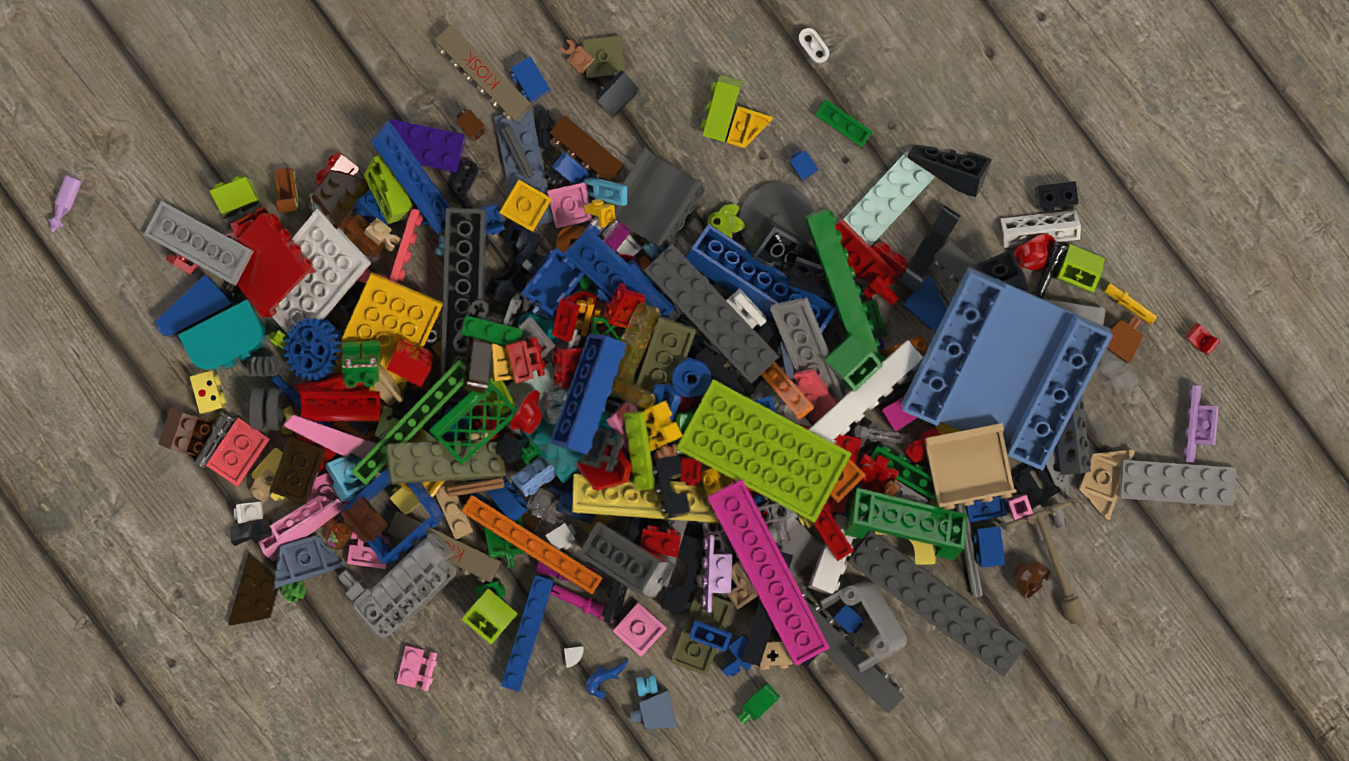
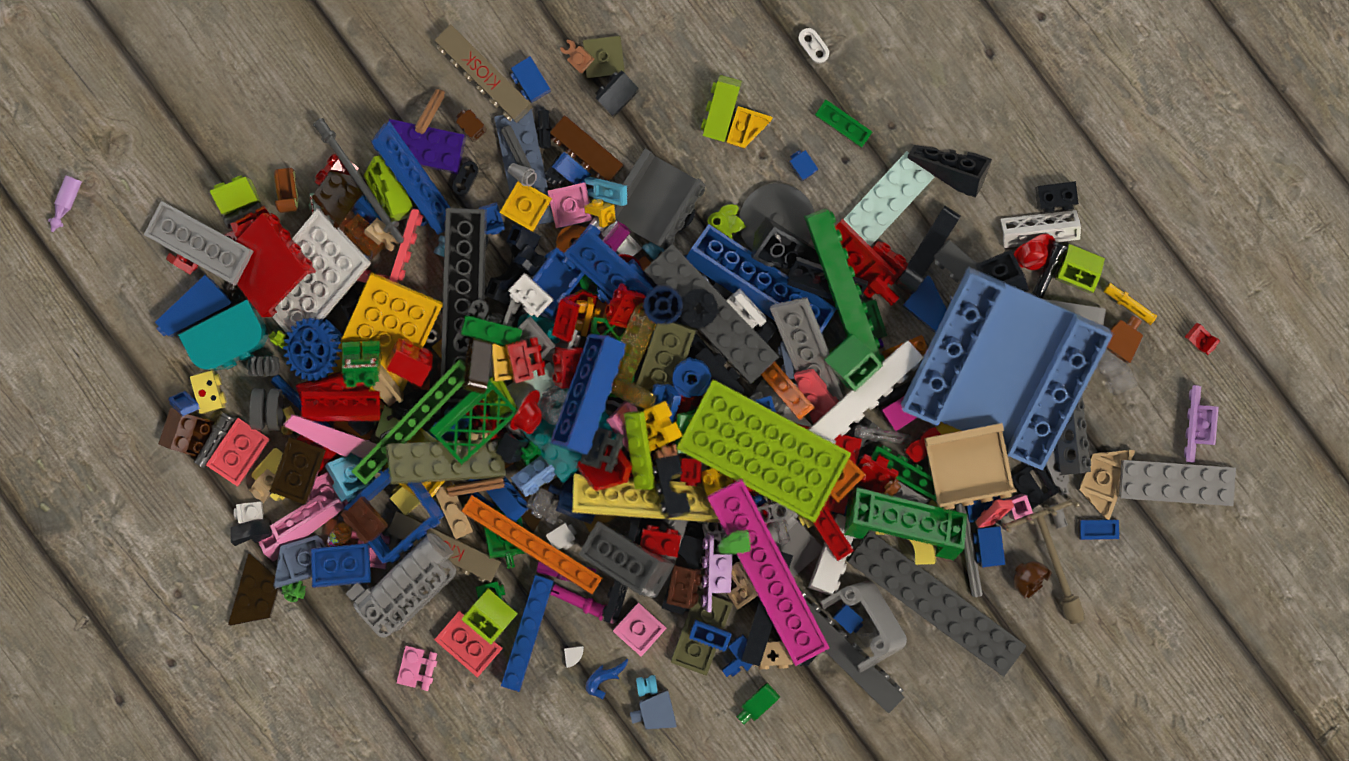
(183, 403): none -> blue tile
(329, 137): none -> dark grey bar
(340, 565): none -> blue tile
(429, 111): none -> medium nougat axle
(467, 645): none -> coral plate
(522, 174): none -> light grey cone
(530, 295): none -> white bracket
(663, 304): none -> dark blue cylinder
(684, 587): none -> copper bracket
(705, 317): none -> black plate
(735, 543): none -> bright green rock
(994, 513): none -> coral plate
(1099, 529): none -> blue tile

